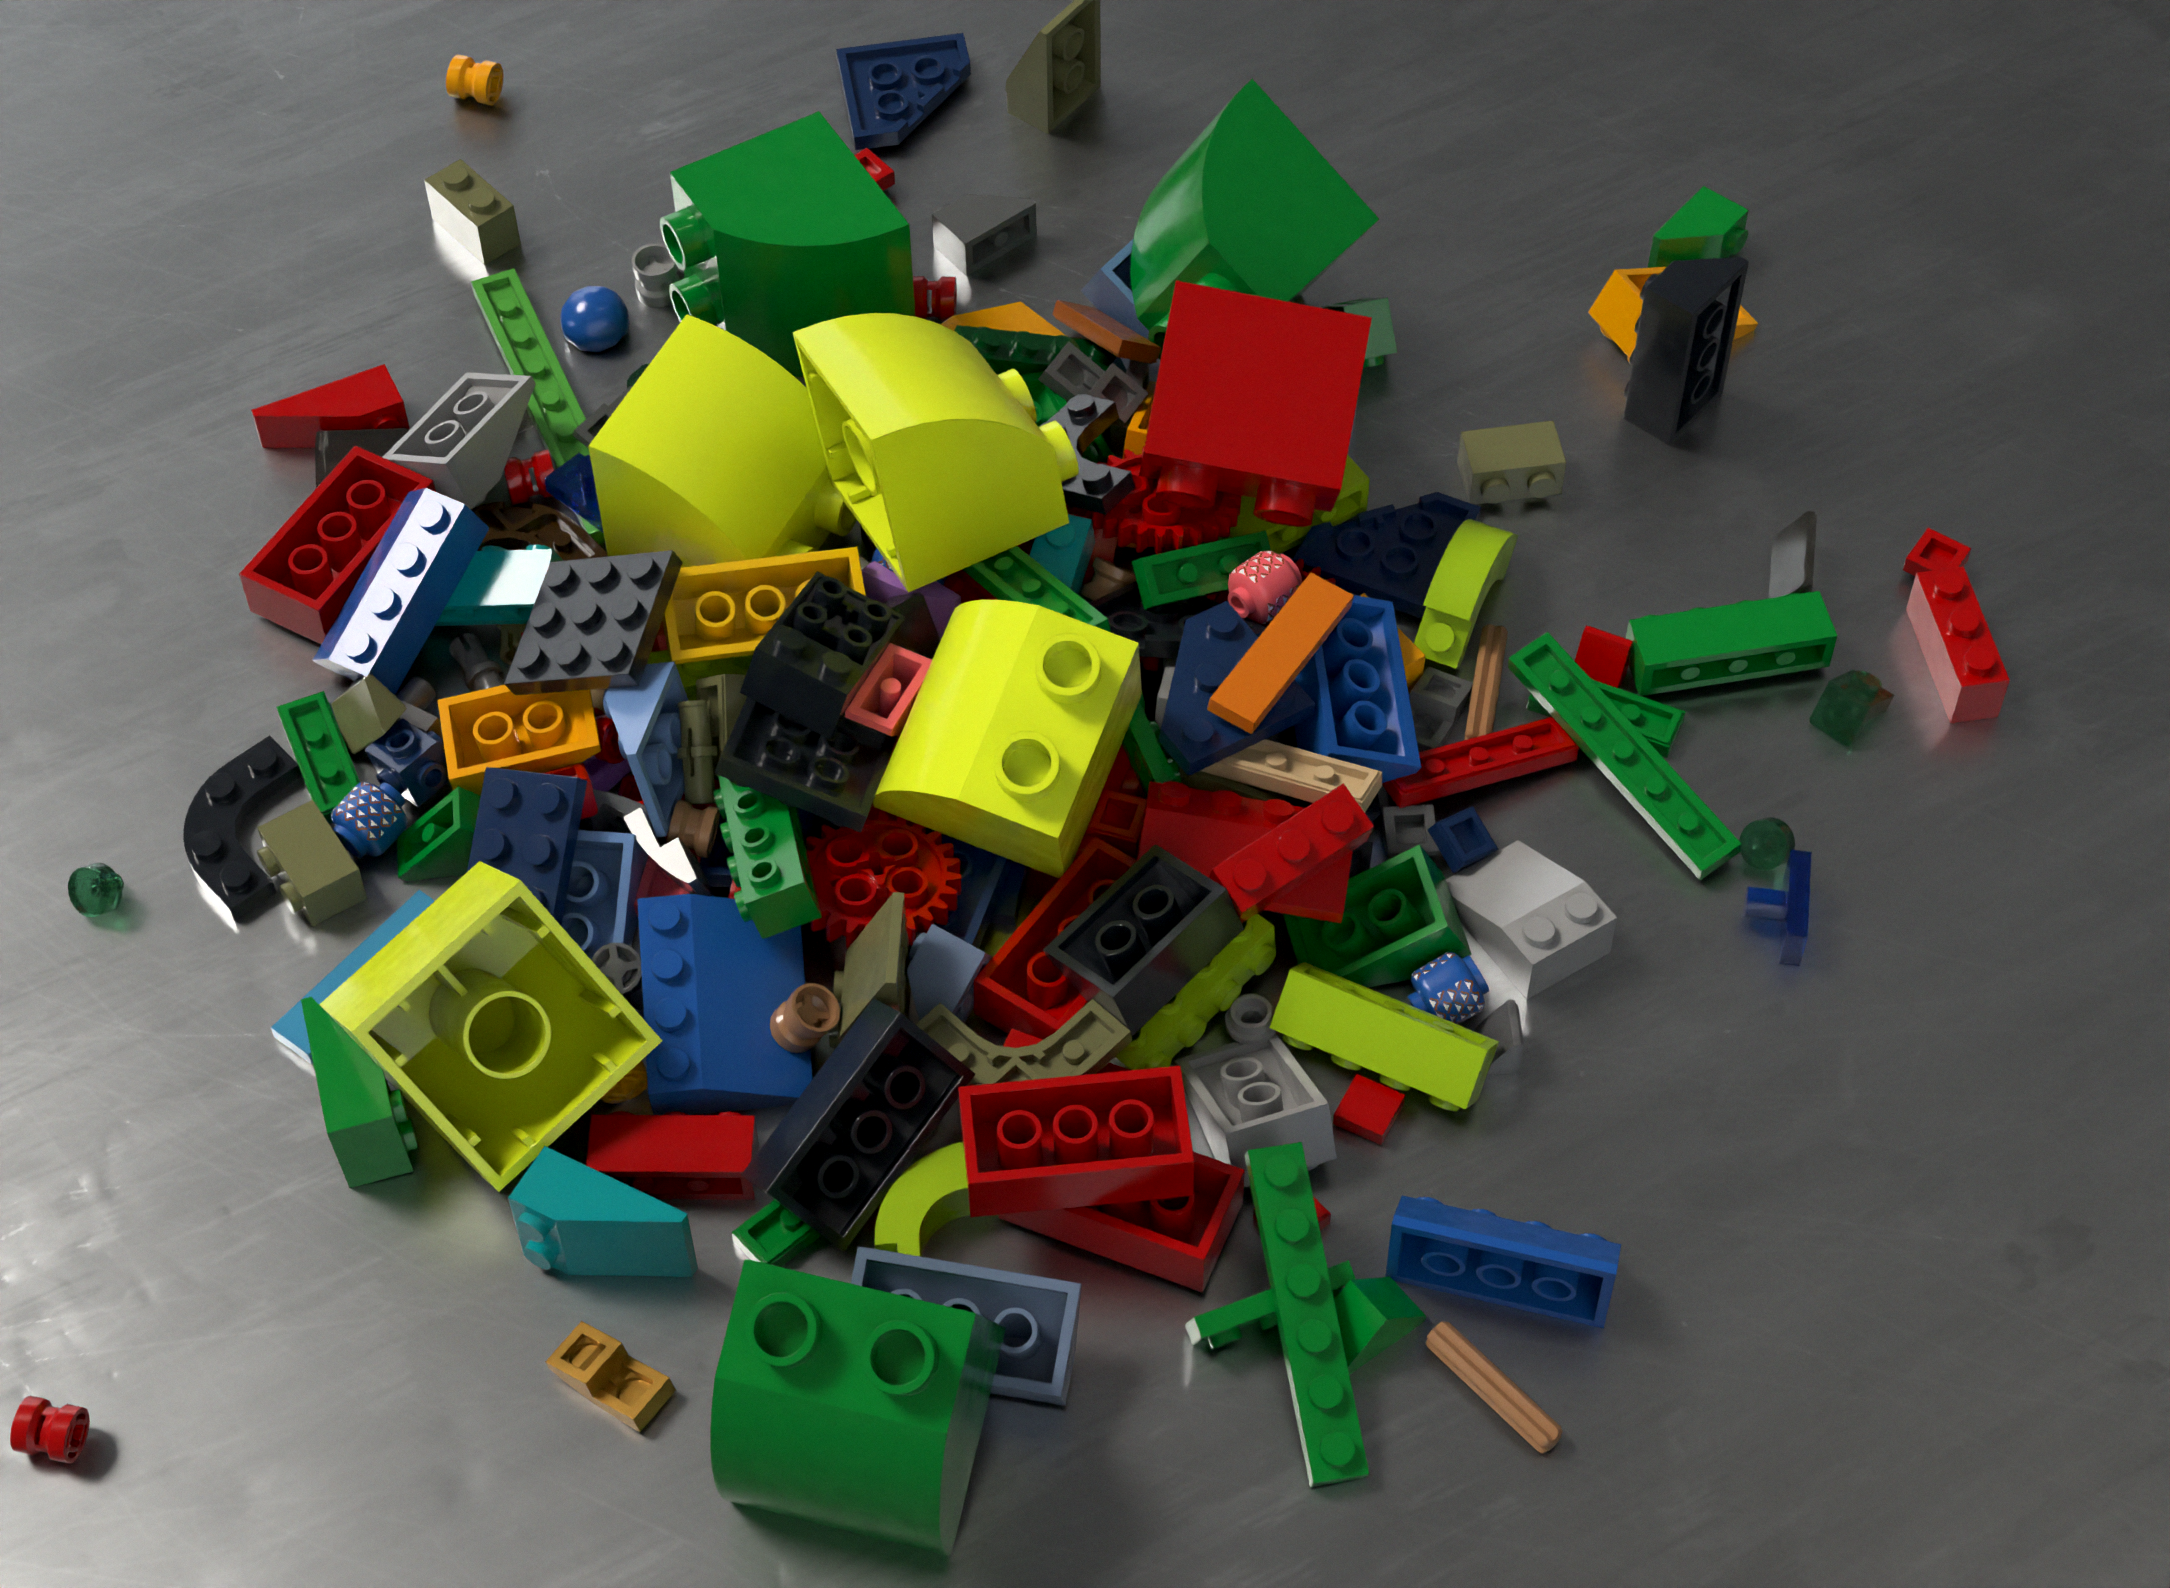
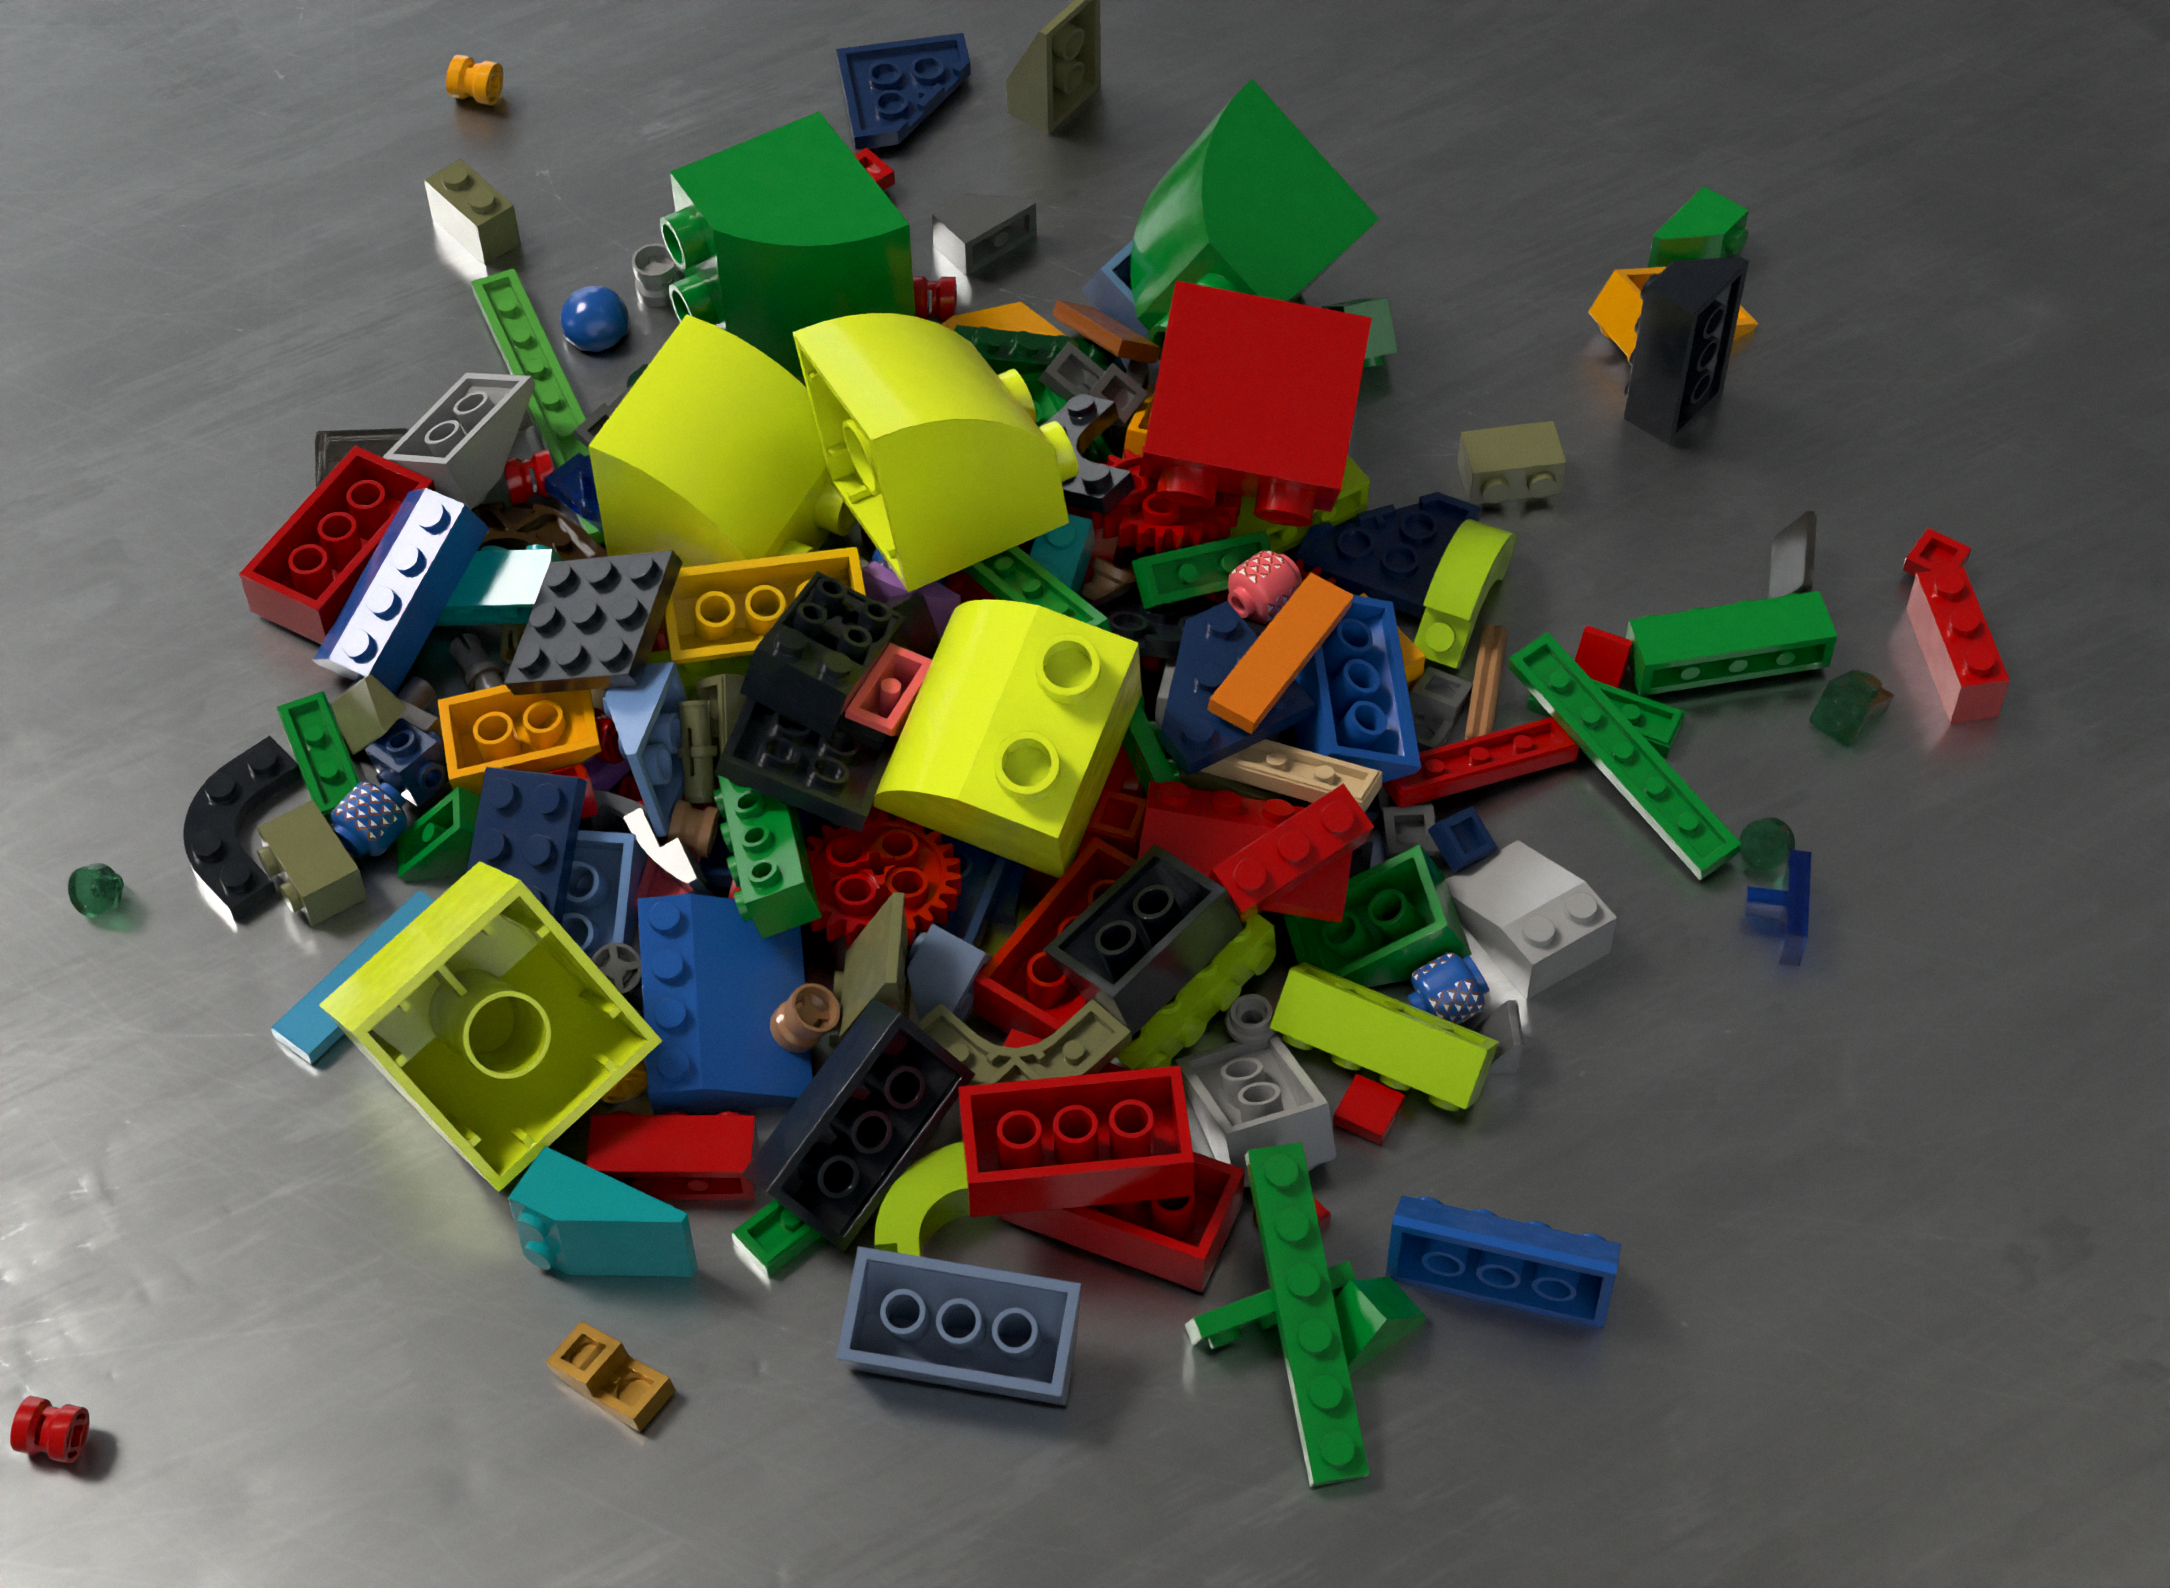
(350, 403): red slope -> none
(359, 1110): green slope -> none
(850, 1405): green brick -> none
(1494, 1387): medium nougat axle -> none

